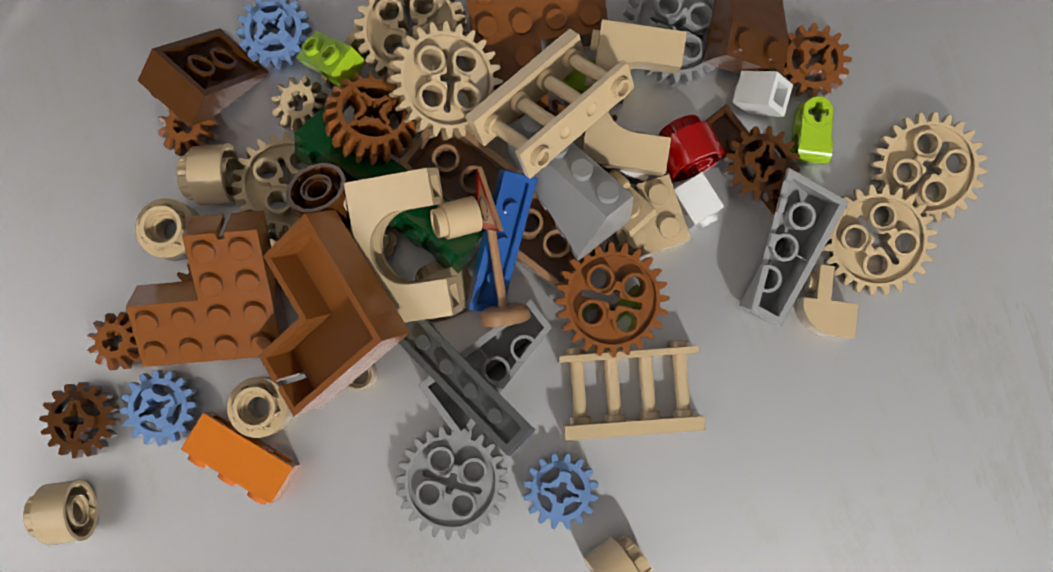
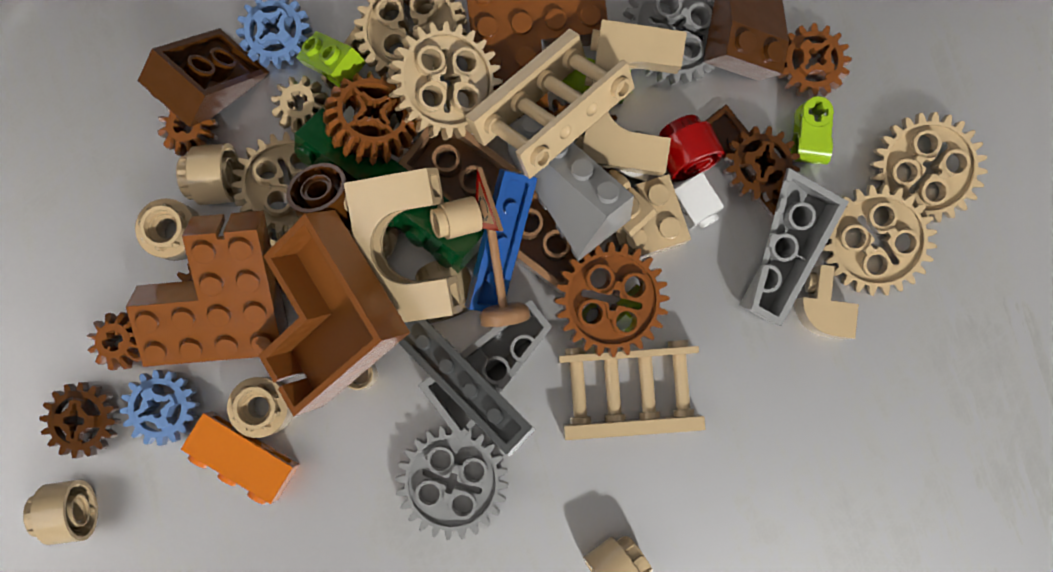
(557, 506): medium blue gear -> none
(762, 93): white brick -> none

